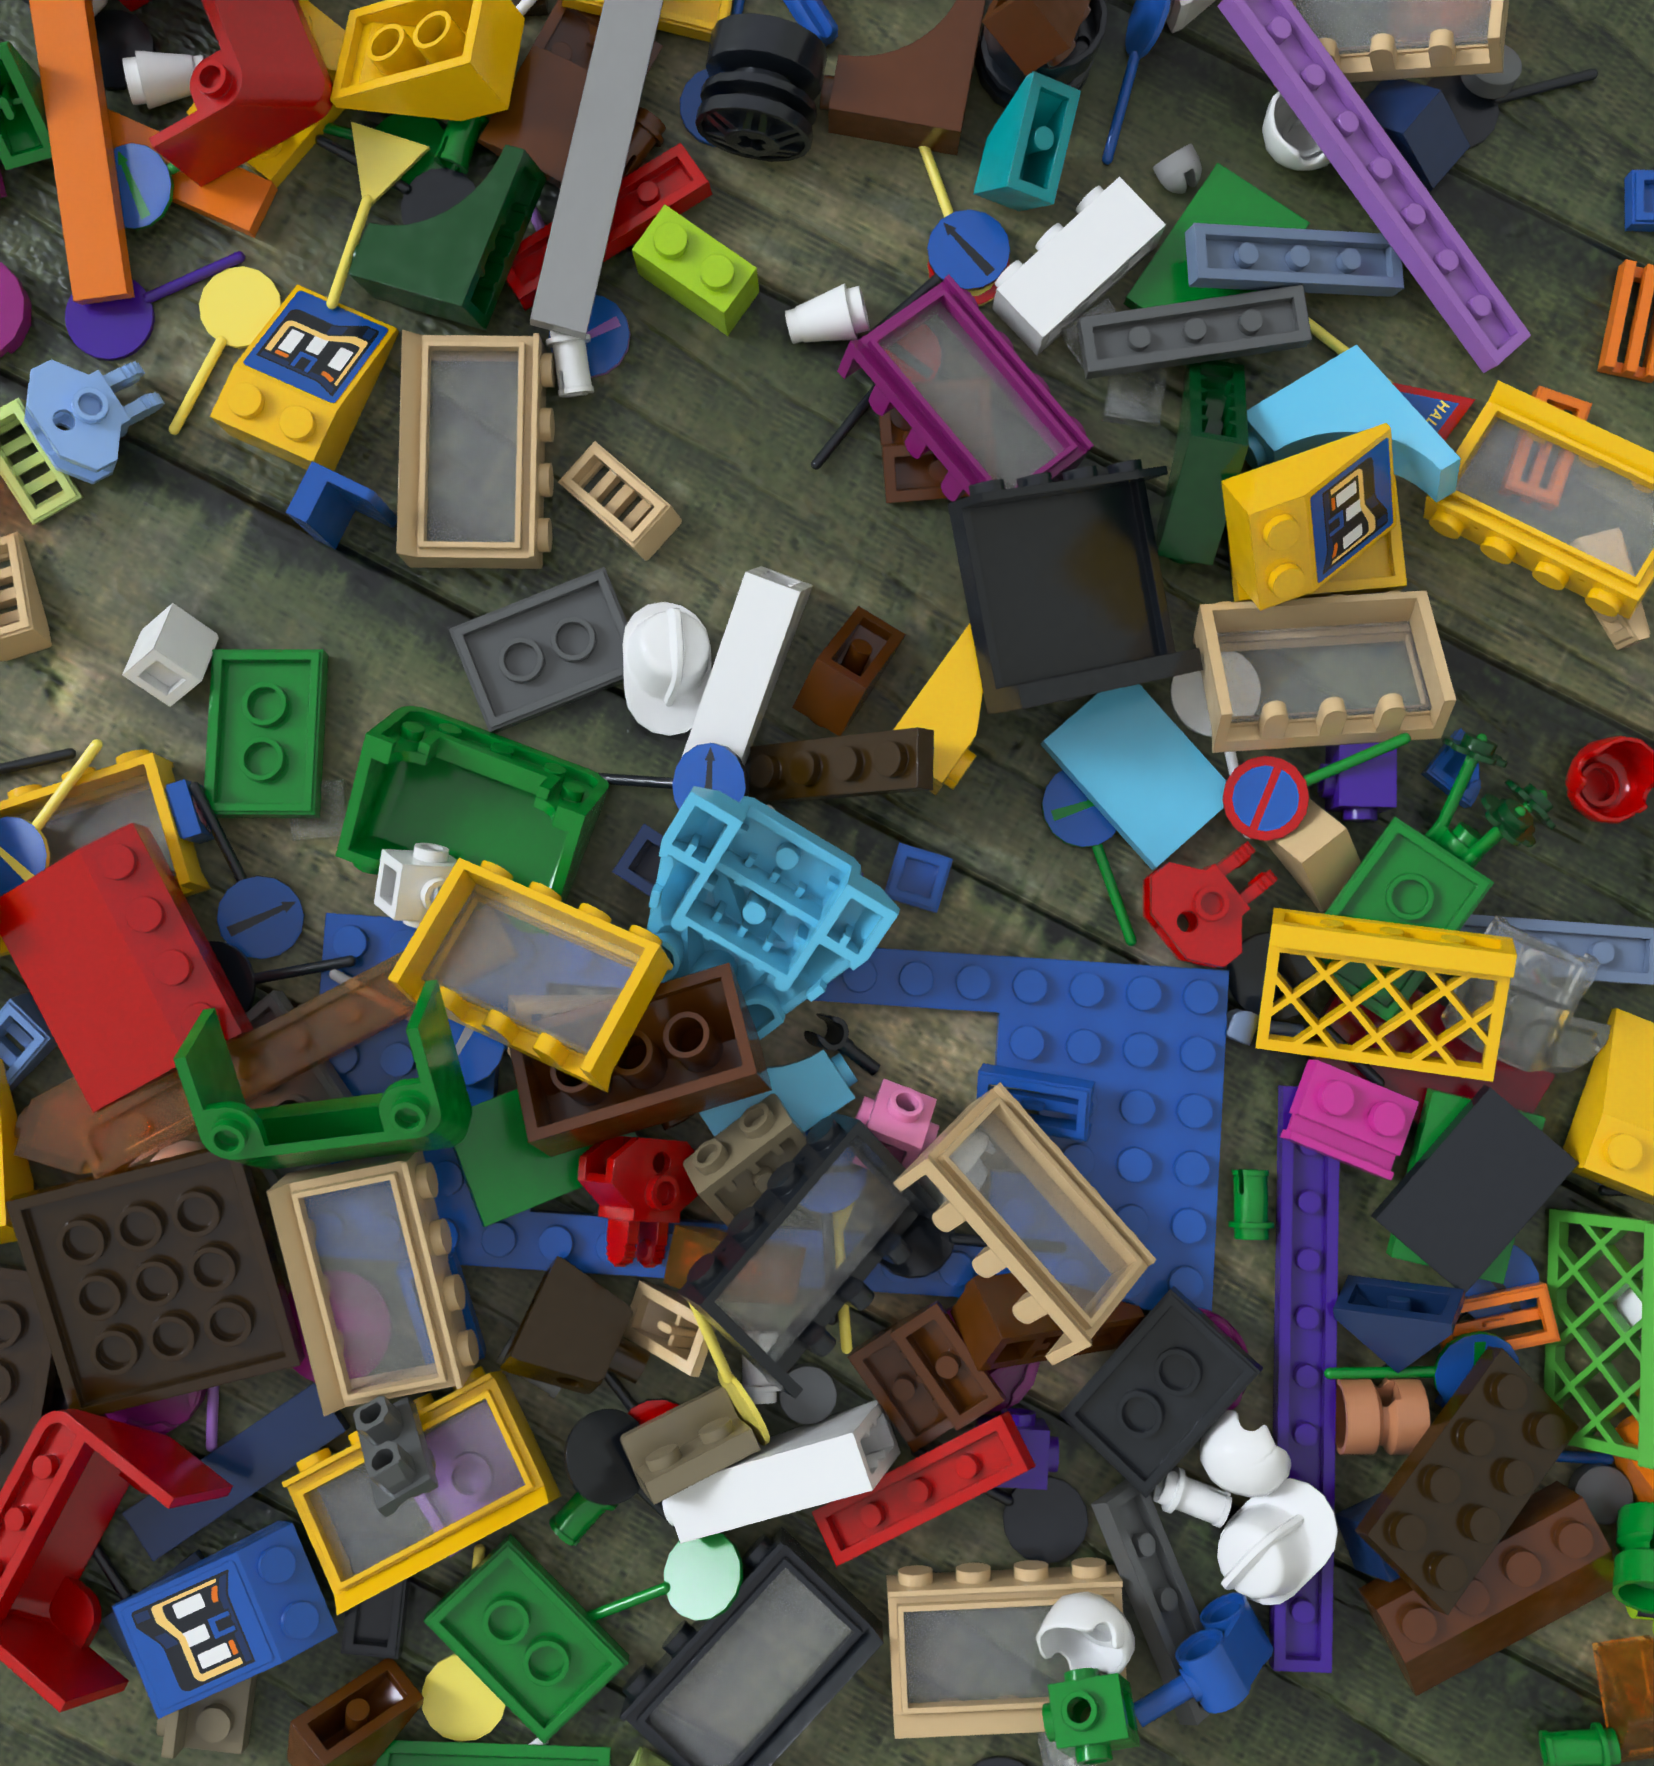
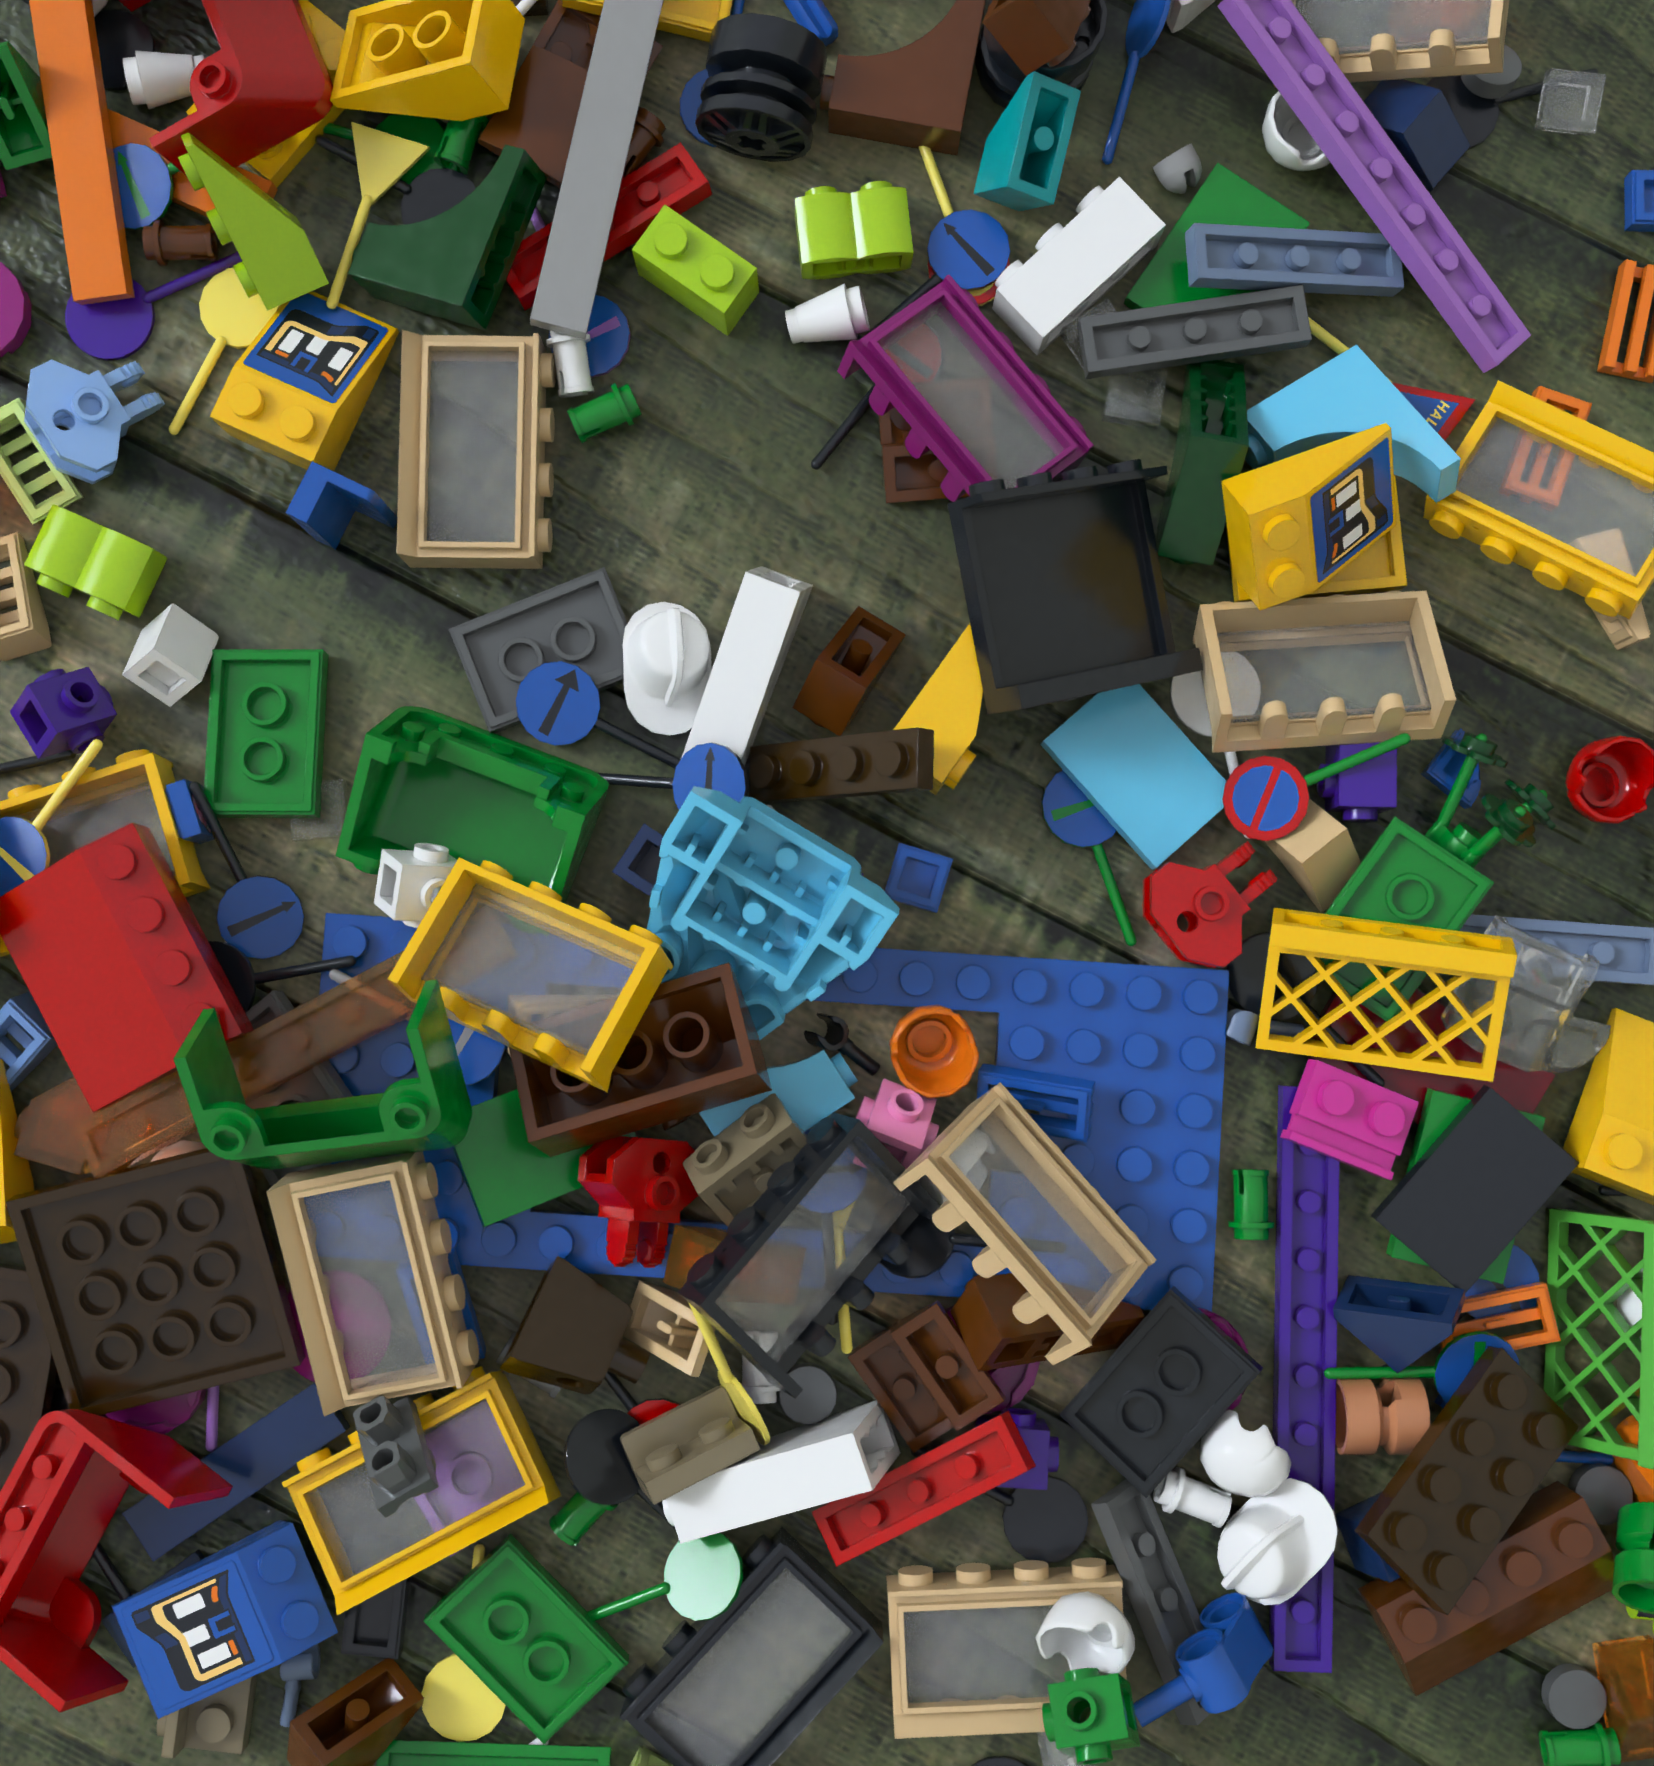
(63, 712): none -> dark purple brick
(96, 562): none -> lime brick
(179, 242): none -> reddish brown pin
(268, 237): none -> lime slope
(300, 1667): none -> sand blue hand
(563, 704): none -> blue piece
(604, 412): none -> green pin
(646, 525): tan slope -> none
(853, 231): none -> lime brick
(933, 1051): none -> orange hair
(1570, 102): none -> clear tile
(1573, 1696): none -> dark grey tile

